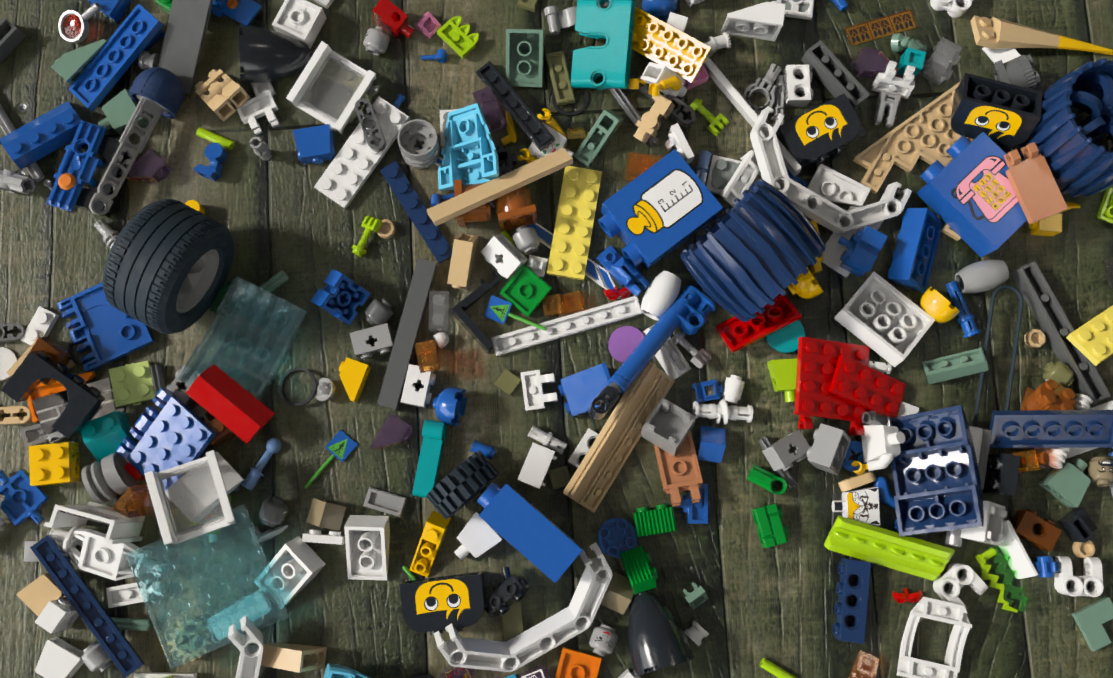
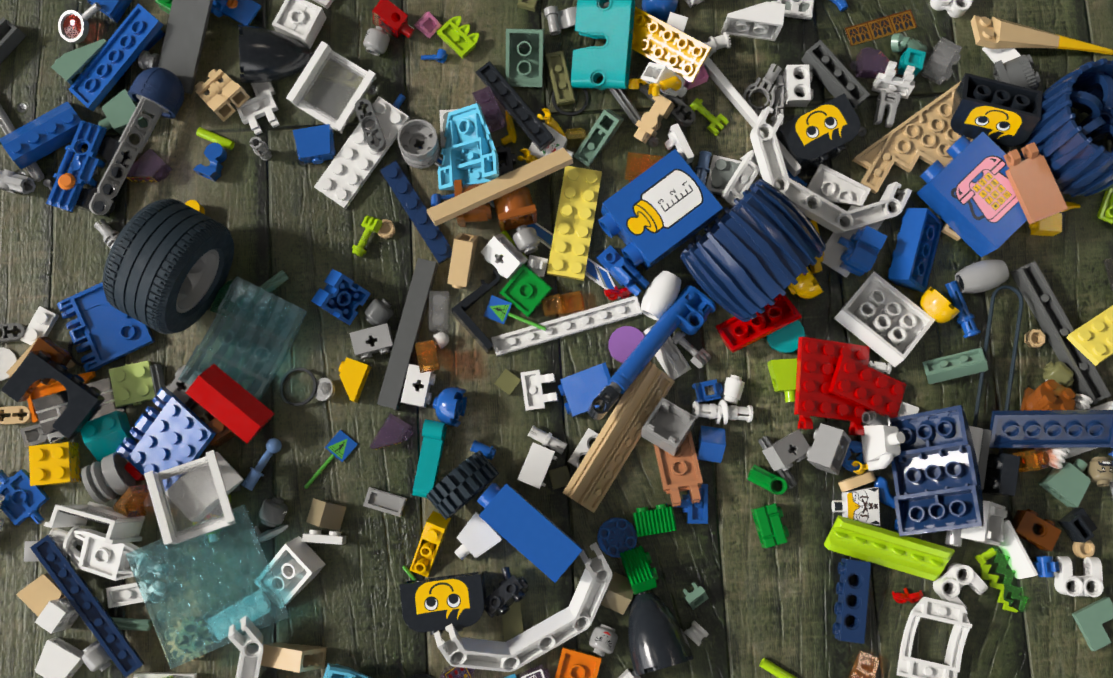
(367, 547): white slope -> none

